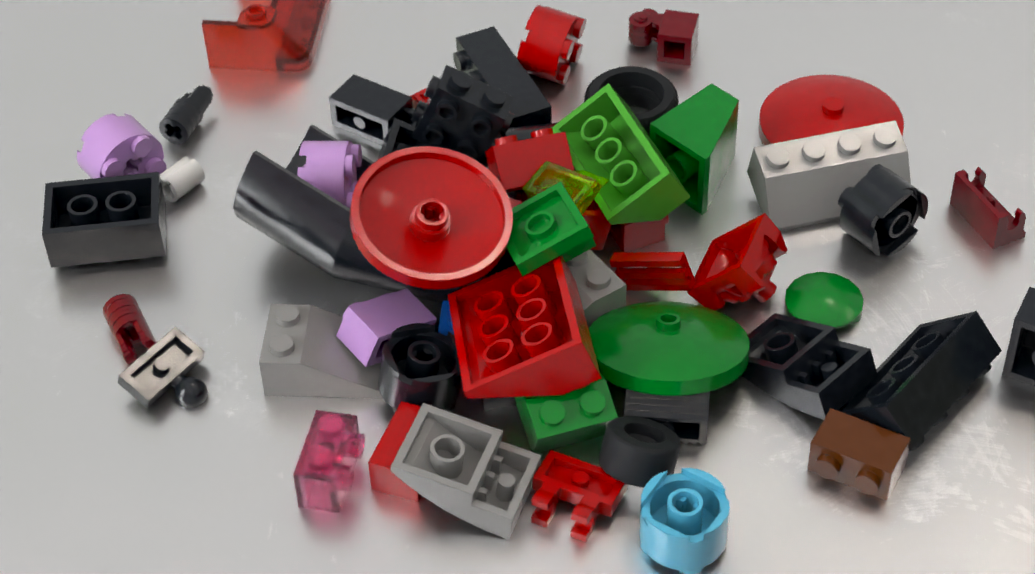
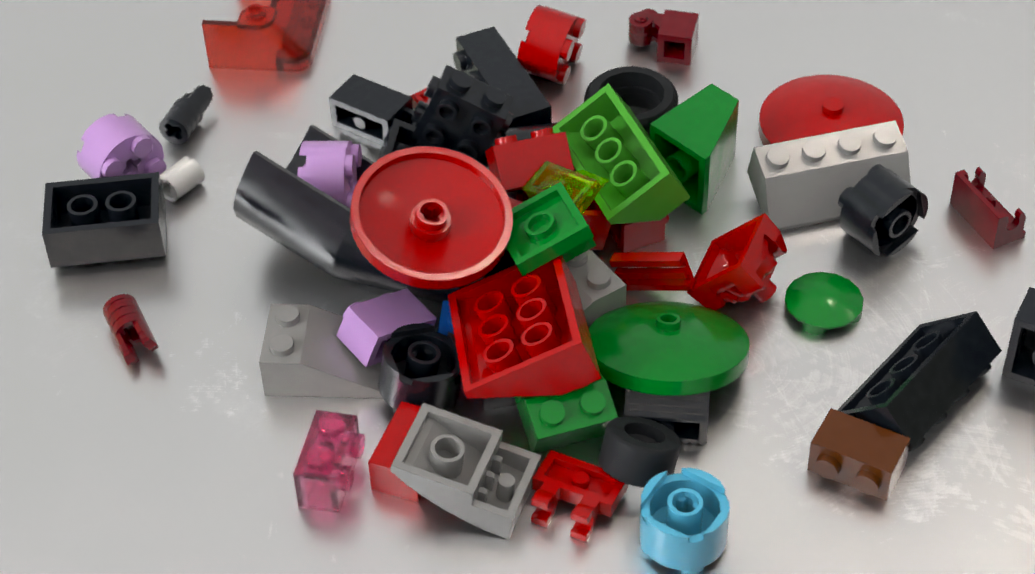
(164, 368): plate -> none
(807, 365): black slope -> none

